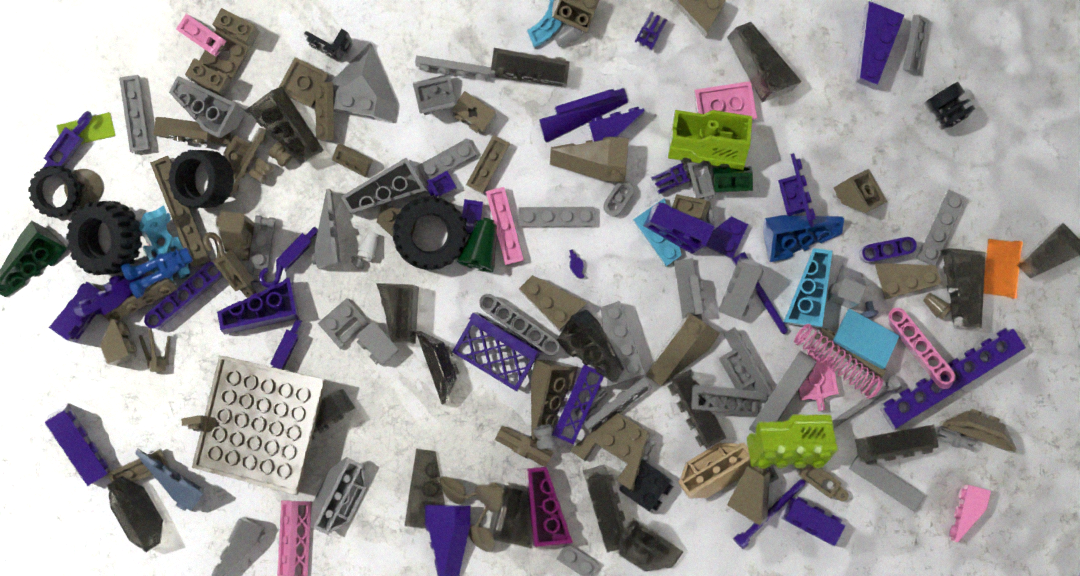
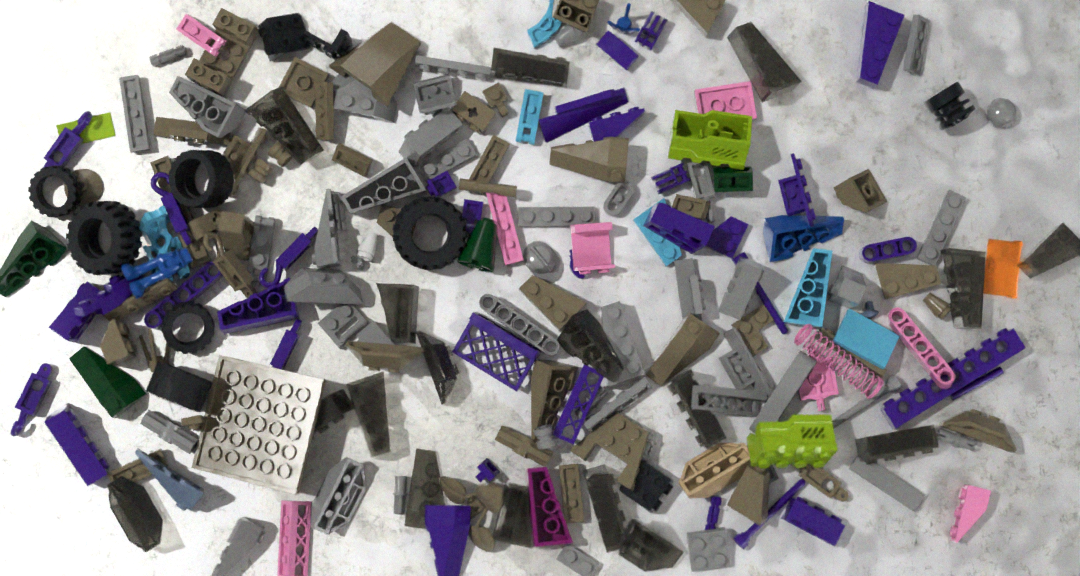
(30, 399): none -> dark purple piece
(108, 383): none -> dark green wedge
(167, 55): none -> light grey axle
(169, 431): none -> light grey piece
(172, 208): none -> dark purple piece
(179, 386): none -> black tyre
(192, 346): none -> black tyre
(204, 224): none -> dark tan piece
(283, 35): none -> black bracket
(322, 286): none -> light grey wedge
(339, 212): none -> light grey axle
(371, 411): none -> clear smoke wedge
(380, 61): none -> dark tan wedge
(384, 355): none -> dark tan wedge
(400, 494): none -> light grey axle
(429, 136): none -> light grey wedge
(476, 506): none -> dark tan tile
(487, 470): none -> dark purple tile
(496, 97): none -> dark tan plate
(500, 189): none -> dark tan piece
(529, 116): none -> medium azure plate
(543, 261): none -> light grey piece
(571, 493): none -> dark tan plate
(591, 247): none -> bright pink panel
(617, 50): none -> dark purple slope
(624, 23): none -> blue plant
(708, 549): none -> light grey plate
(713, 512): none -> dark purple axle
(749, 327): none -> dark tan plate
(976, 383): none -> dark purple bar
(1001, 113): none -> light grey hair

